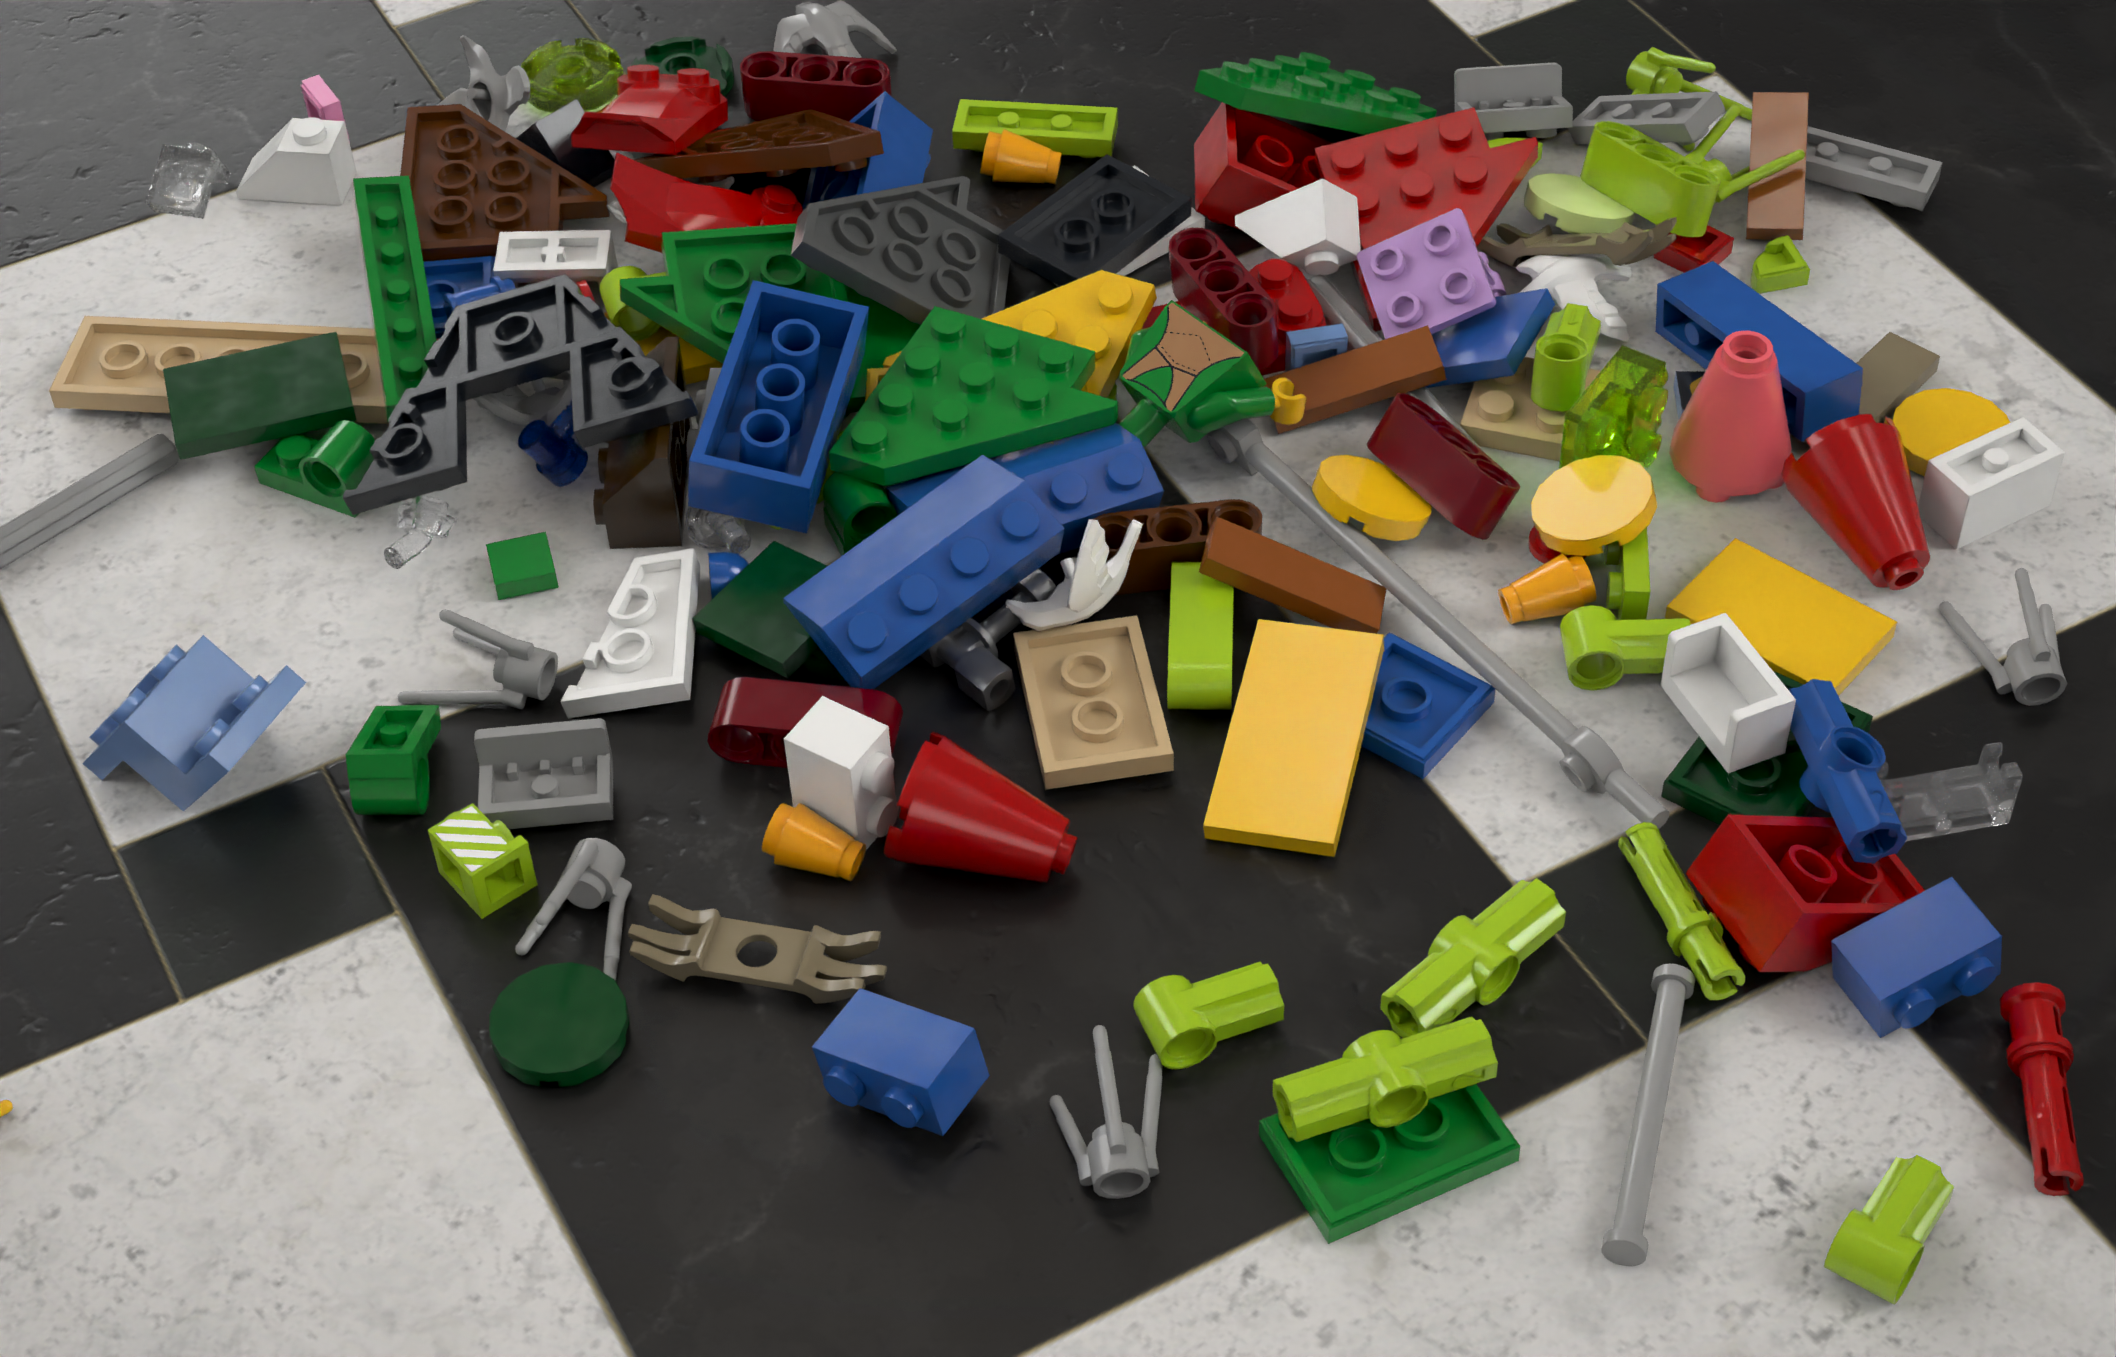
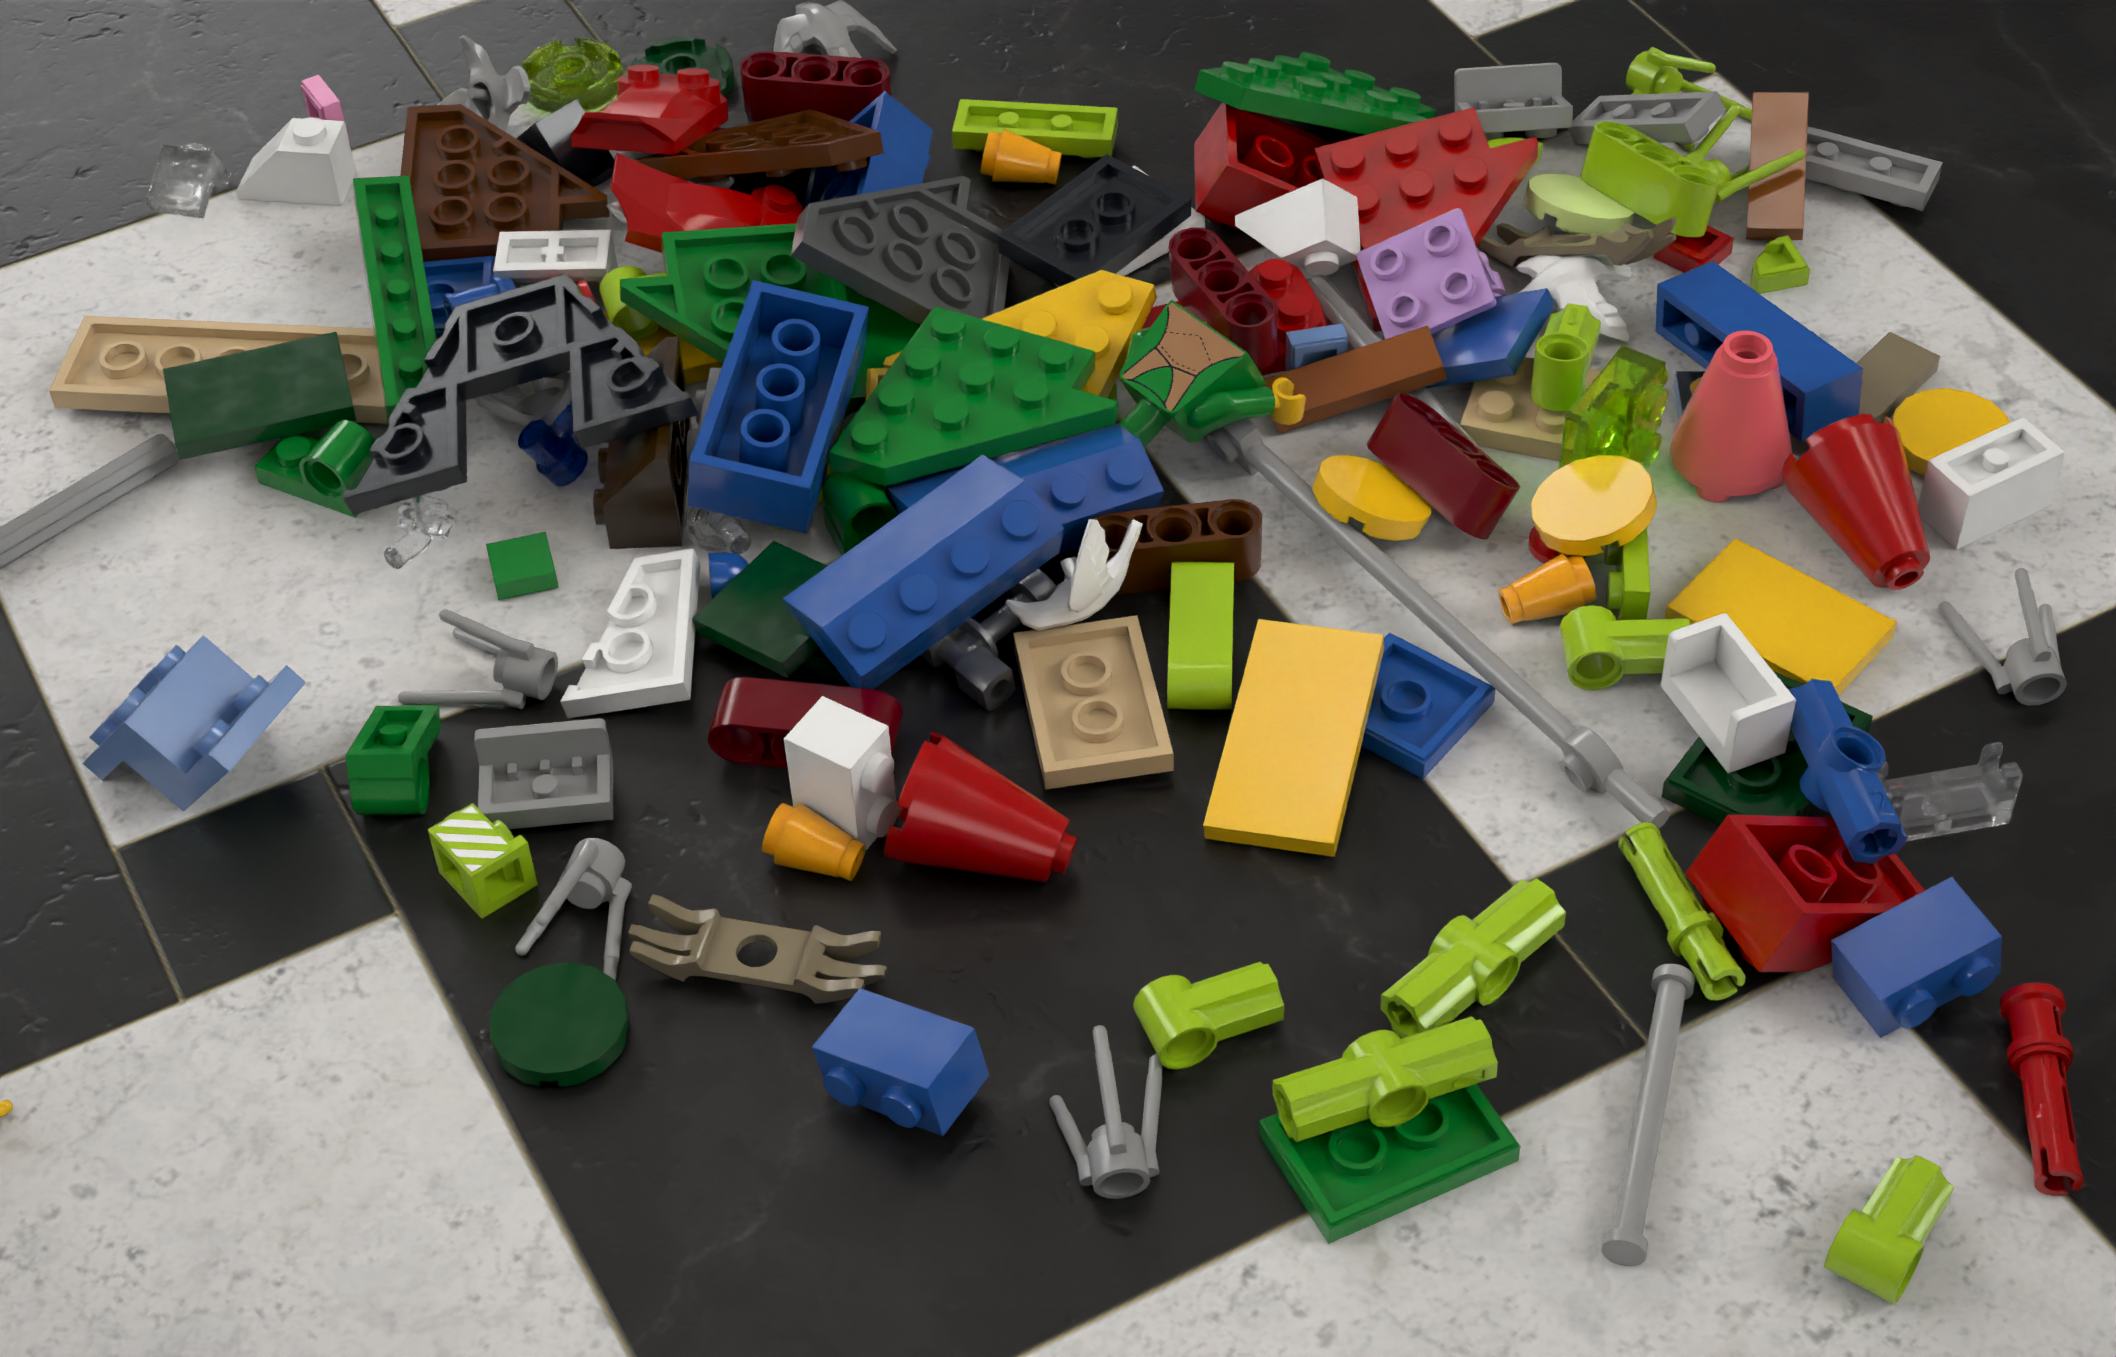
(1291, 578): dark orange tile -> none

